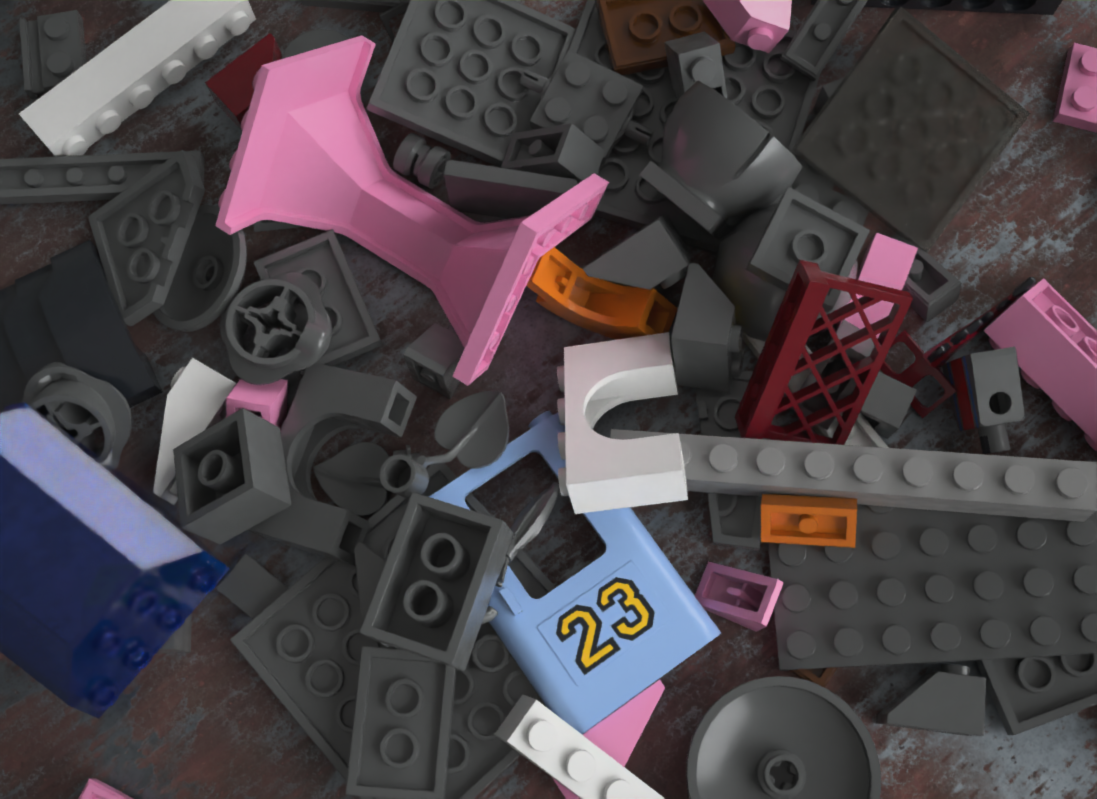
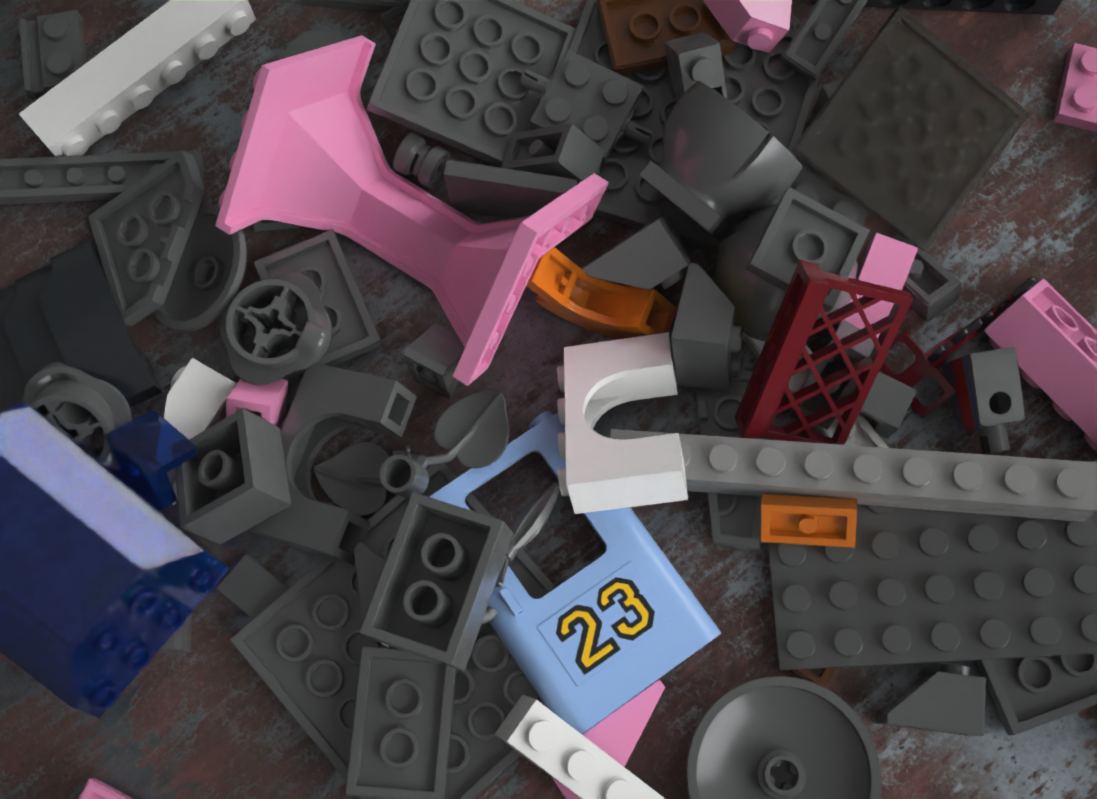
(147, 451): none -> clear blue panel
(234, 84): dark red slope -> none
(738, 595): bright pink slope -> none

